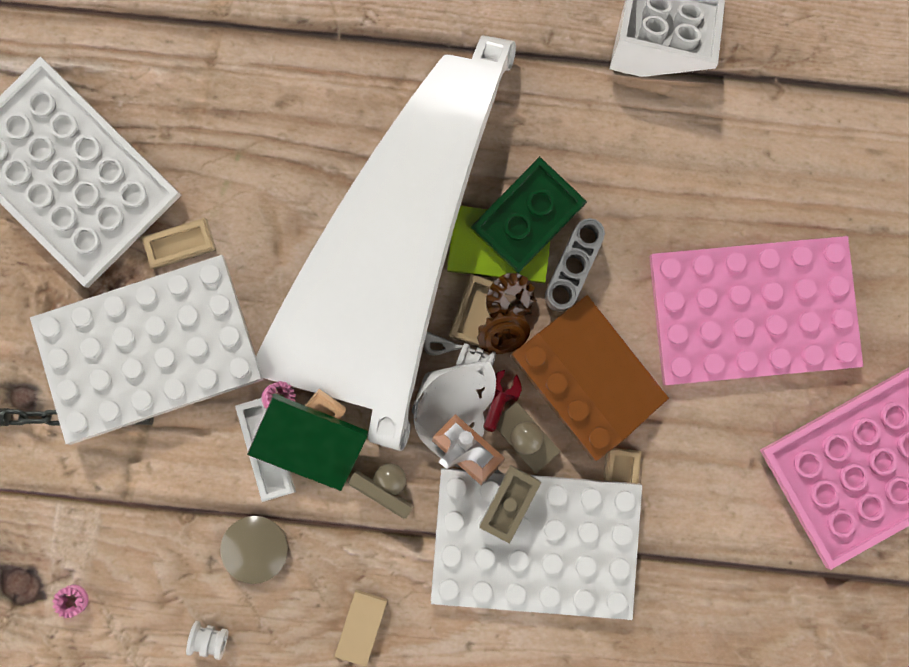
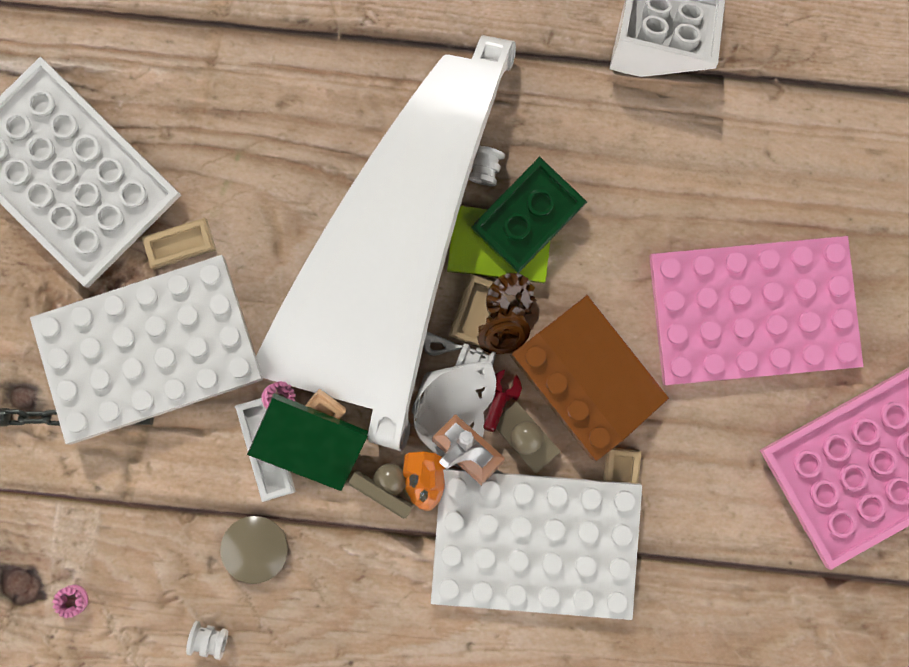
(361, 628): tan tile -> none
(424, 479): none -> orange rock
(486, 166): none -> white bush
(510, 504): dark tan plate -> none
(582, 251): light grey beam -> none

